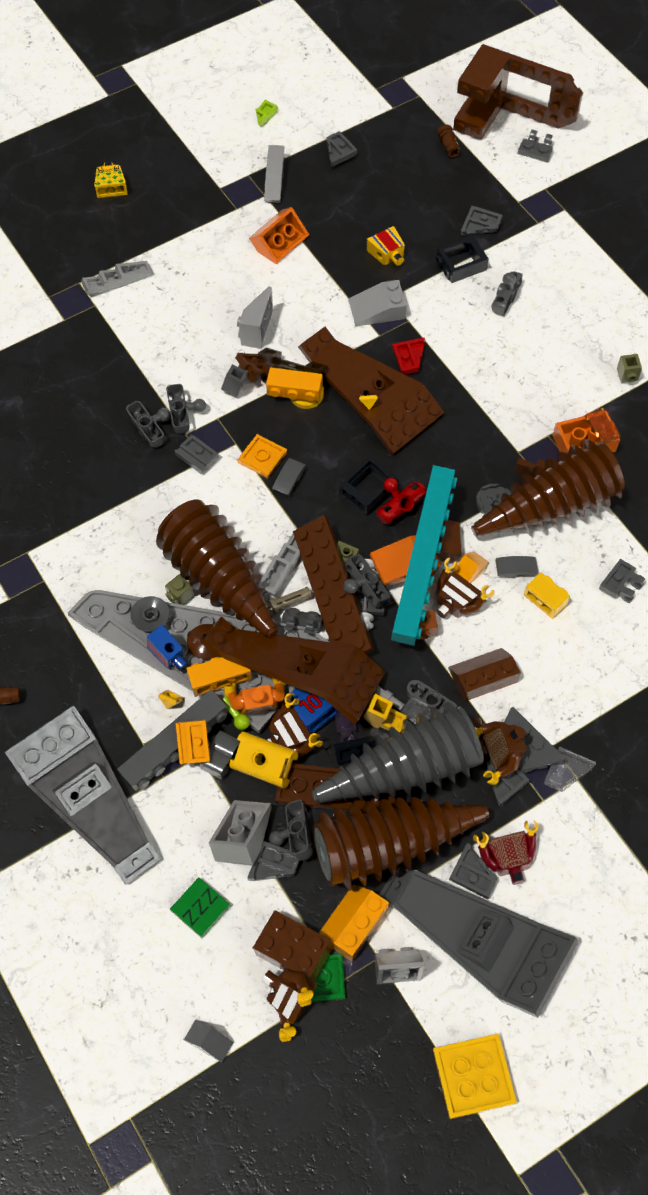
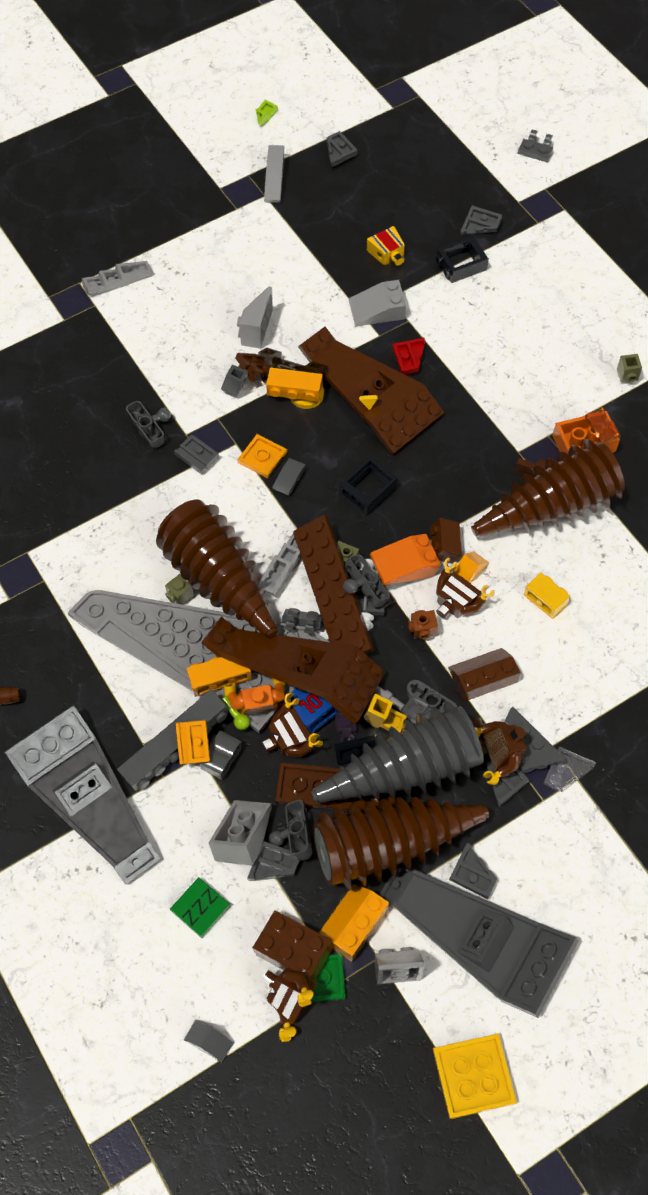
(110, 181): yellow torso -> none
(149, 606): dark grey dish -> none
(166, 648): blue torso -> none
(170, 698): yellow slope -> none
(180, 416): dark grey piece -> none
(194, 643): reddish brown dish -> none
(274, 608): dark tan pin -> none
(276, 764): yellow piece -> none
(279, 235): orange slope -> none
(409, 496): red piece -> none
(423, 555): teal brick -> none
(448, 139): reddish brown axle -> none
(486, 86): reddish brown bracket -> none
(489, 496): dark grey tile -> none
(506, 292): dark grey piece -> none
(510, 852): dark red torso -> none
(516, 565): dark grey slope -> none
(618, 577): dark grey plate -> none

